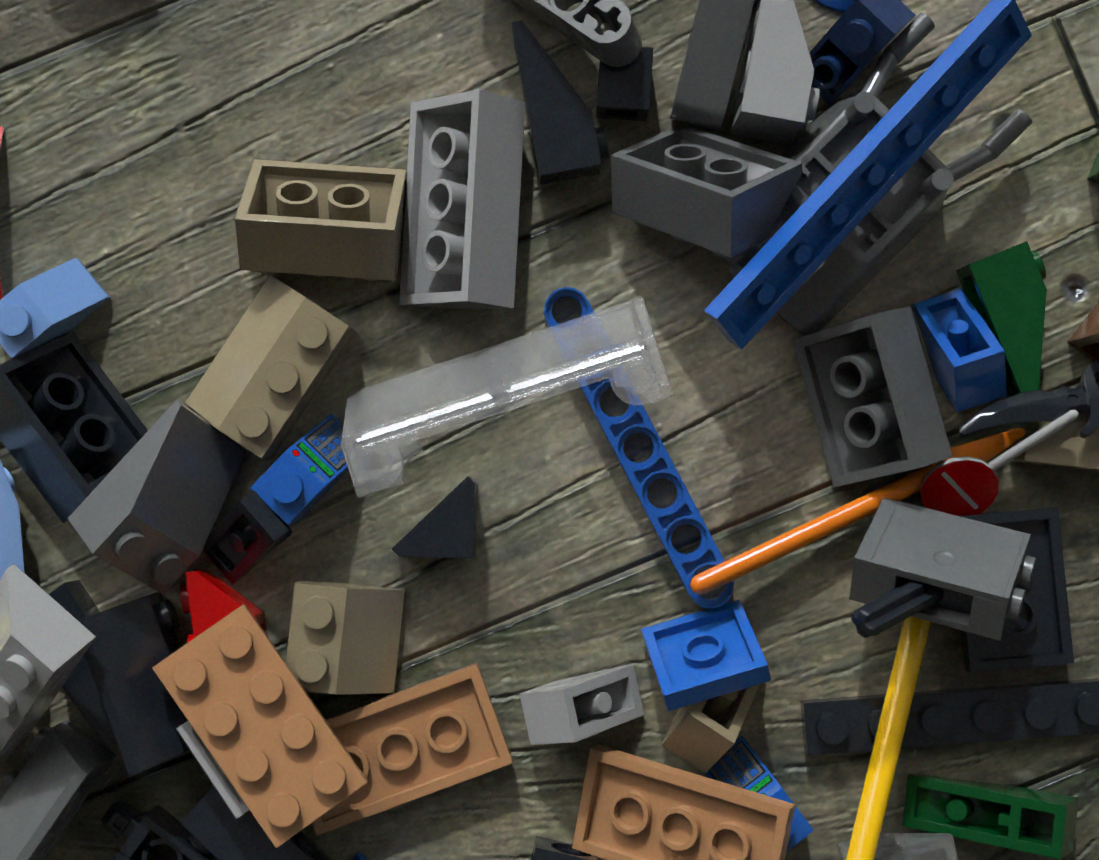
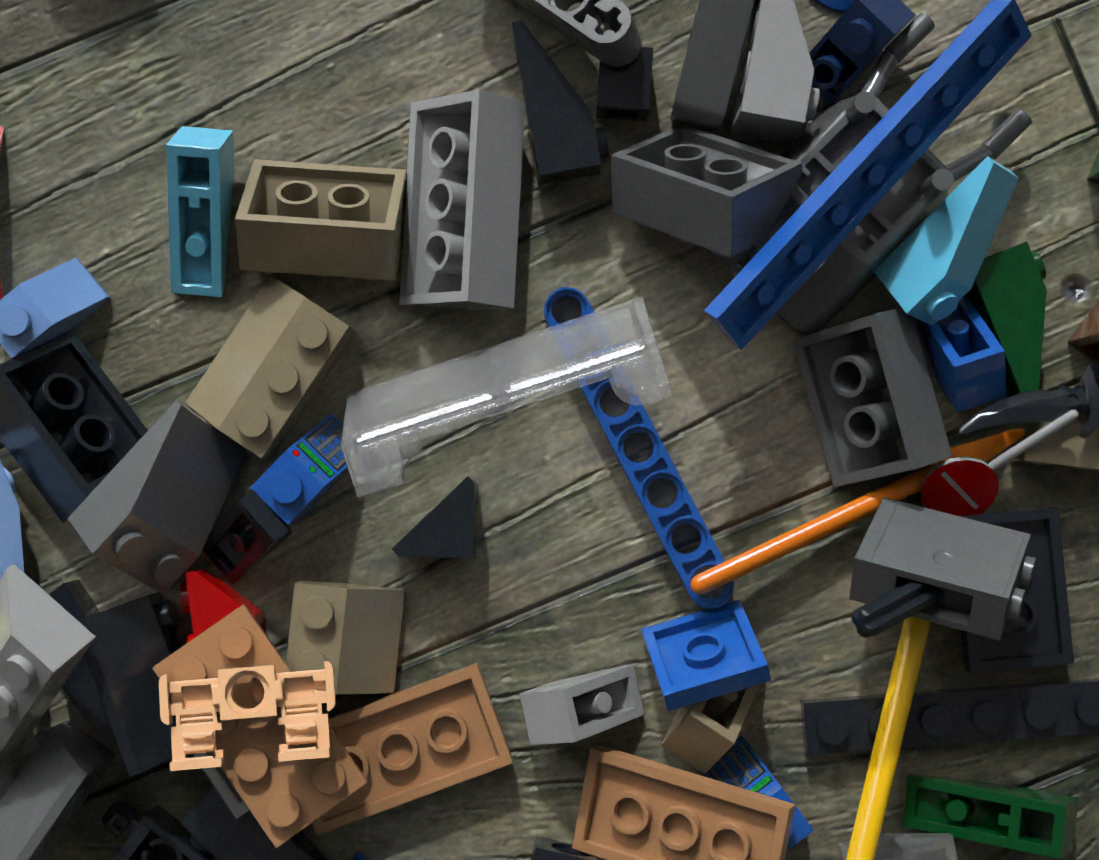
(199, 208): none -> medium azure slope
(199, 701): none -> light nougat piece
(948, 248): none -> medium azure slope

